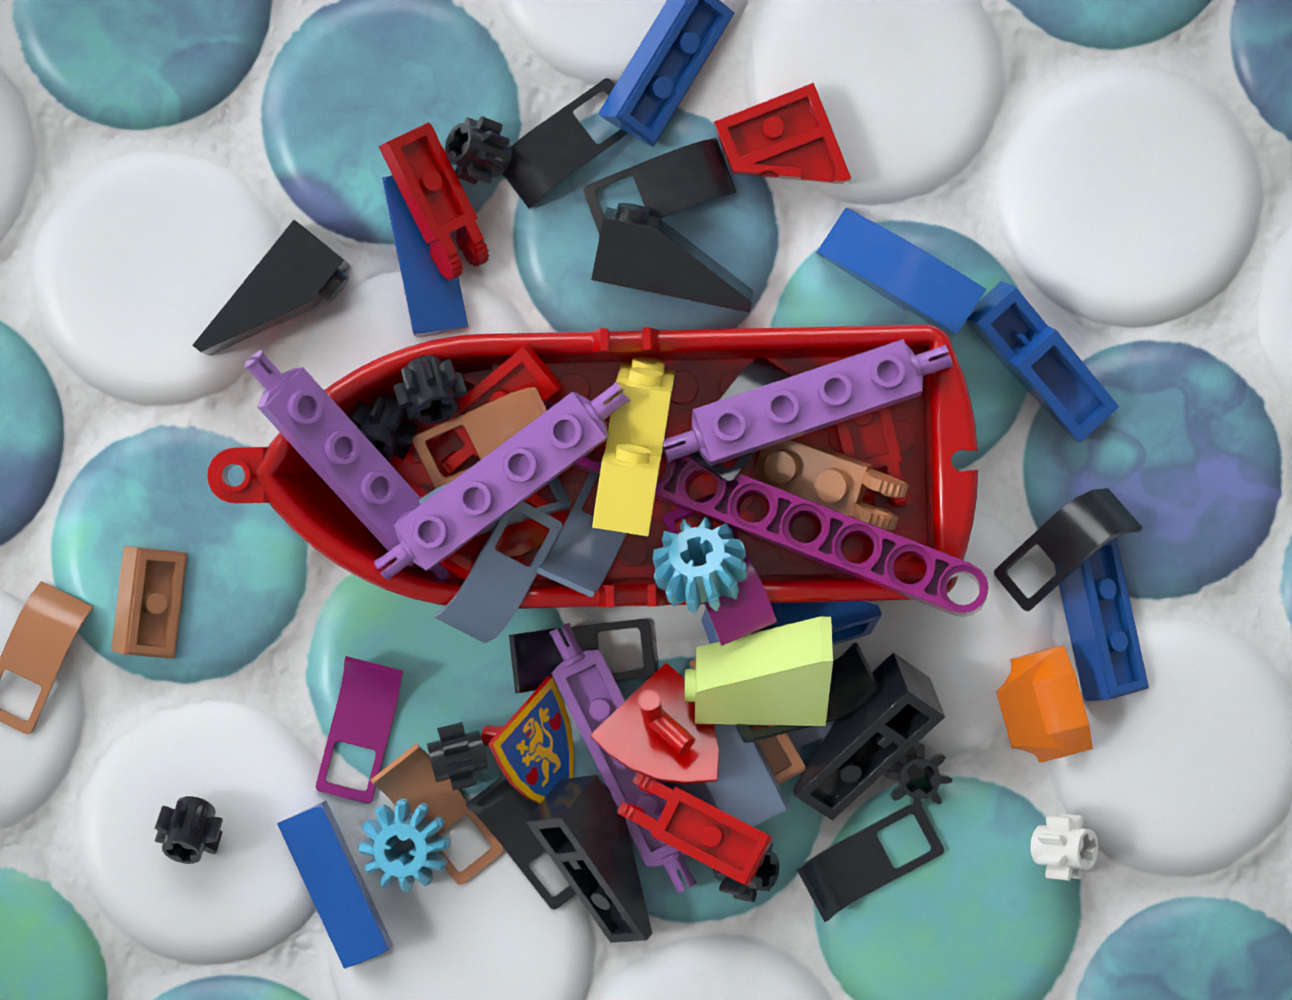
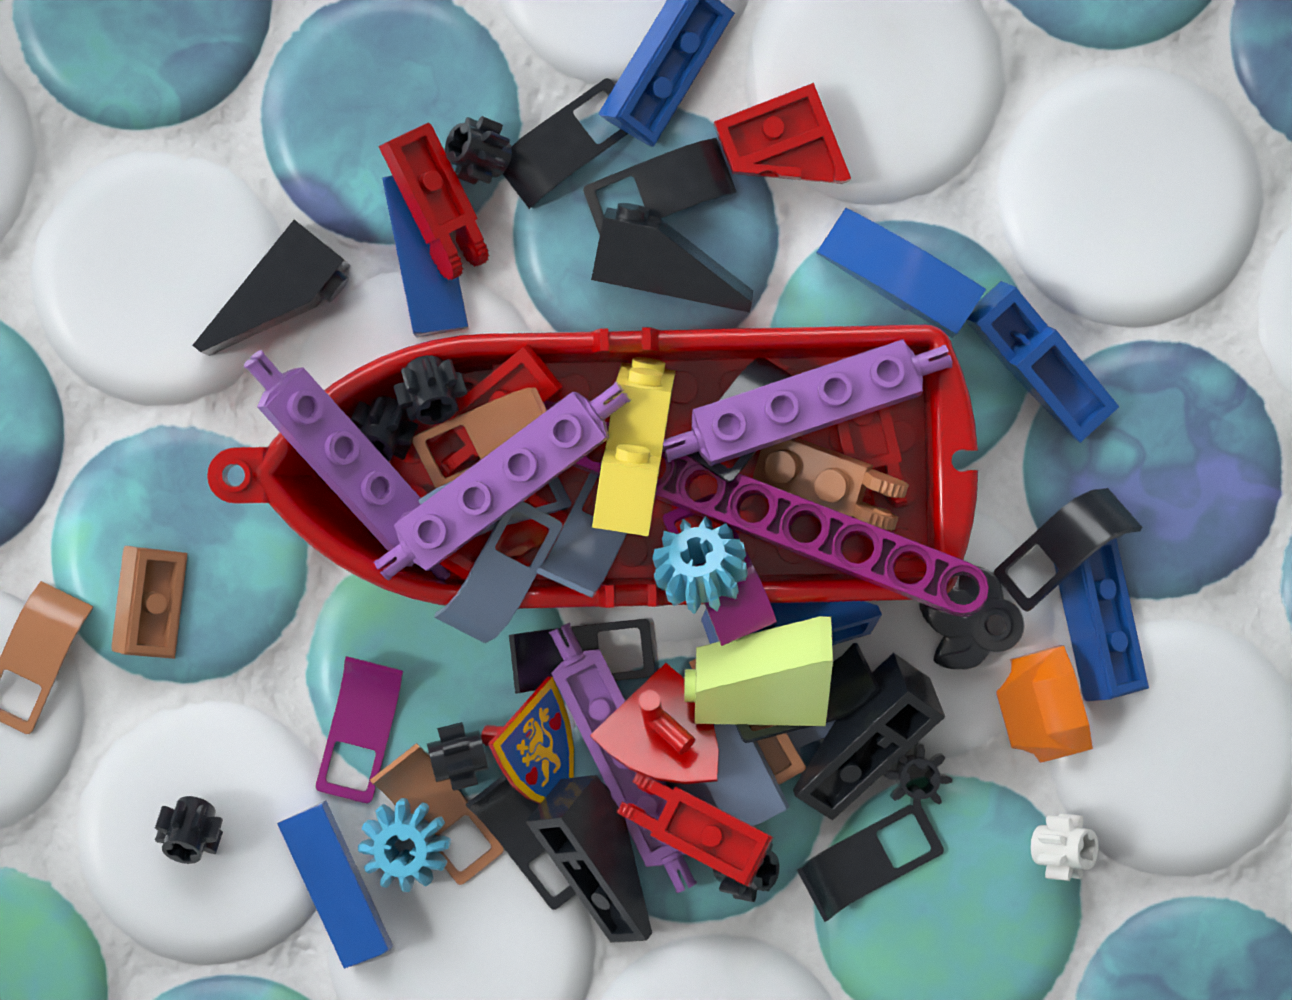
(967, 638): none -> black plate

